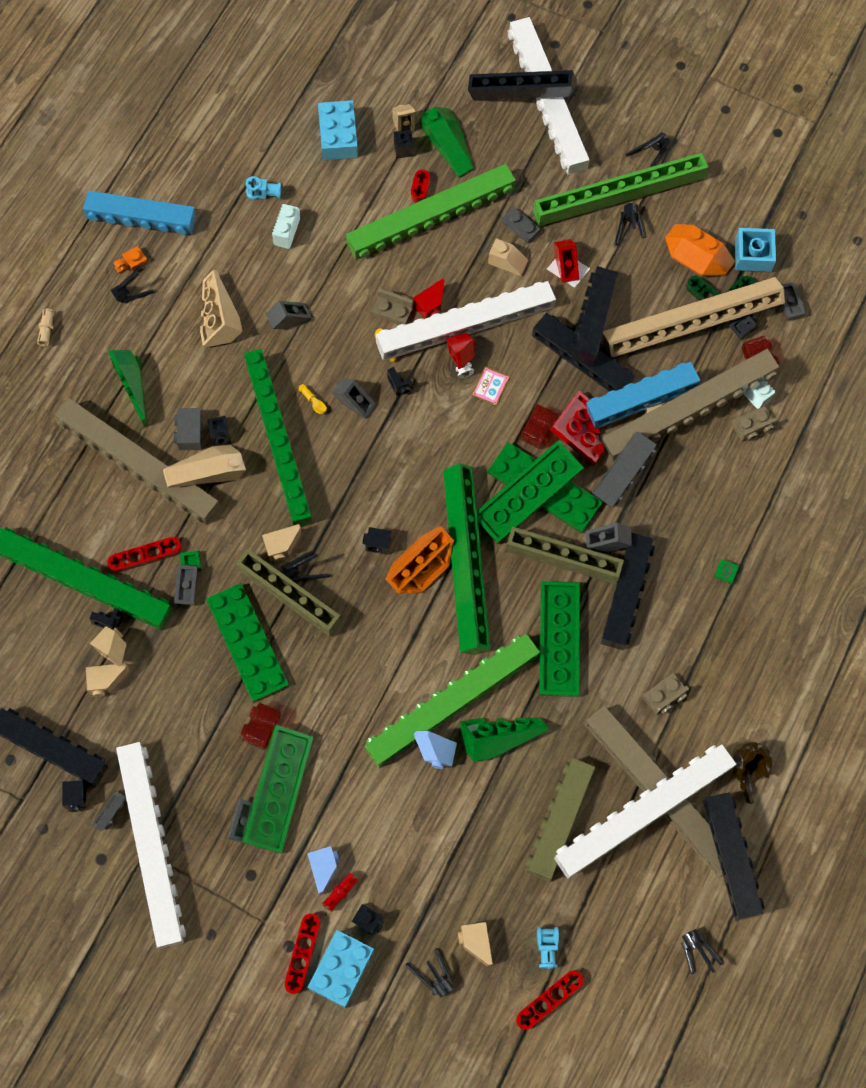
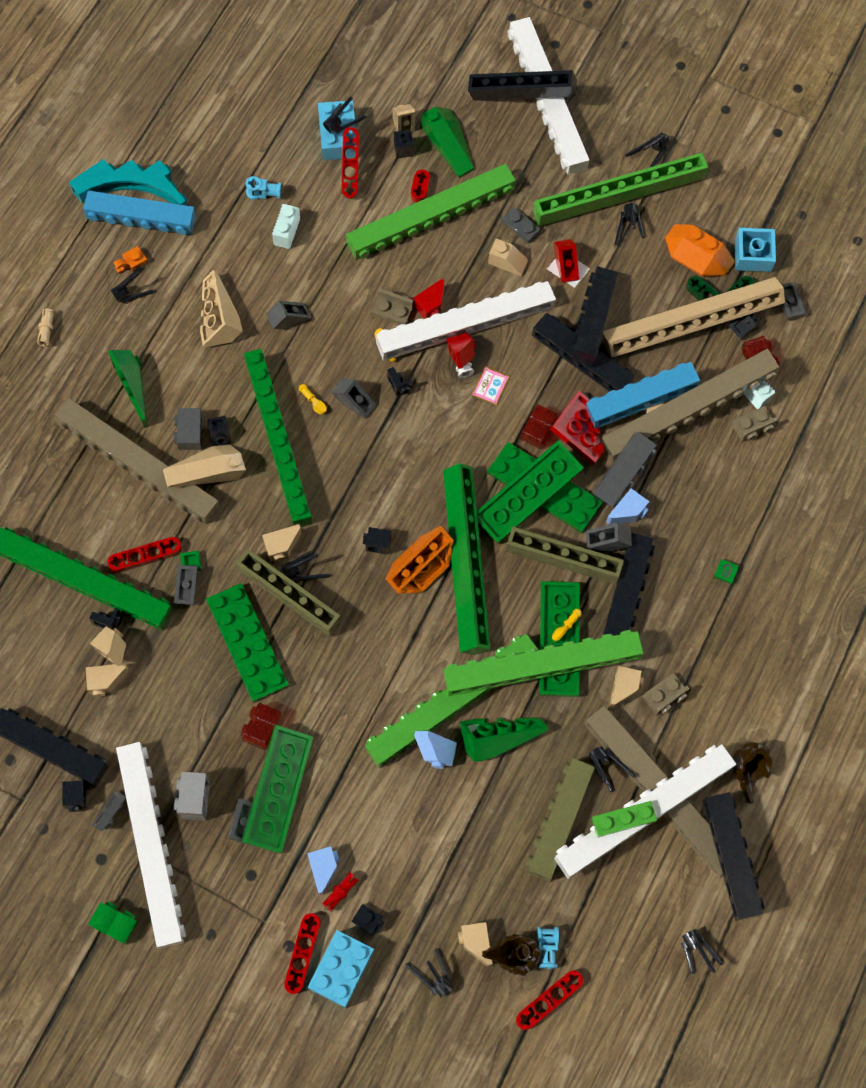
(105, 178): none -> teal arch
(113, 923): none -> green brick
(192, 796): none -> light grey brick
(333, 122): none -> black plant
(350, 162): none -> red beam
(515, 954): none -> dark brown hair
(542, 663): none -> bright green brick
(559, 632): none -> yellow piece
(600, 759): none -> black plant
(624, 819): none -> bright green plate
(625, 685): none -> tan slope
(629, 508): none -> light blue slope

